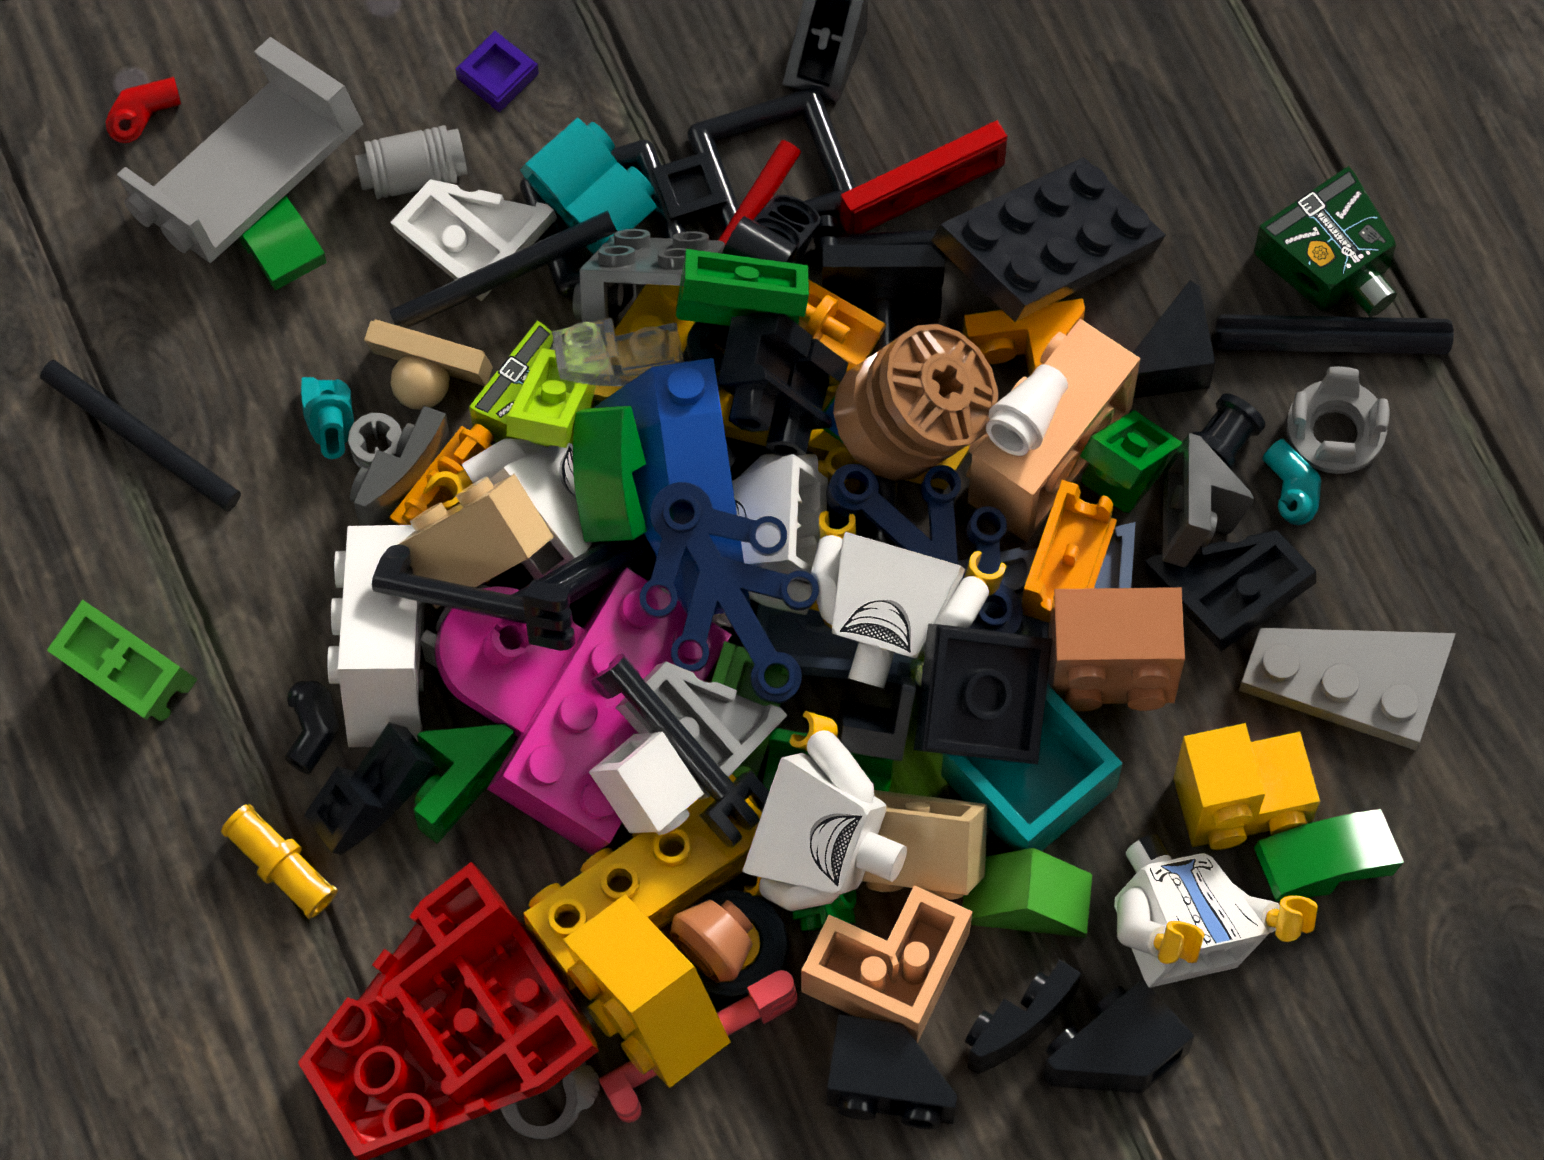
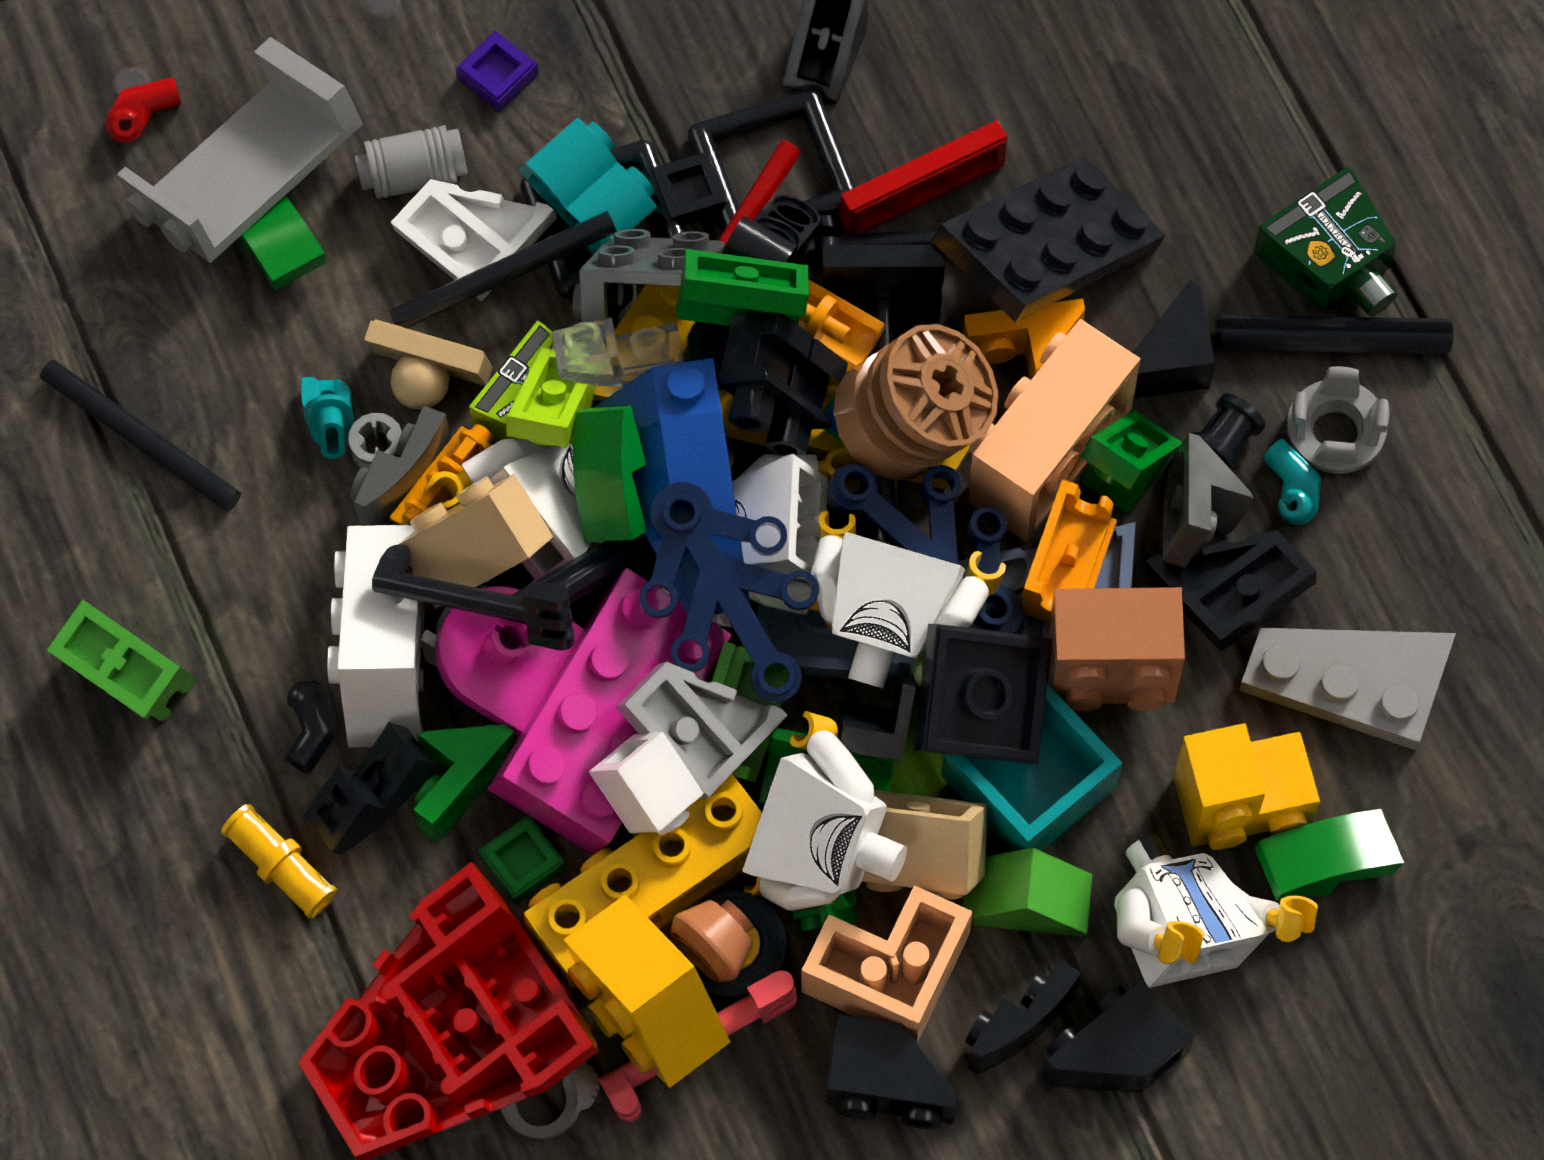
(522, 860): none -> green tile
(727, 795): black hinge -> none
(1025, 413): white cone -> none

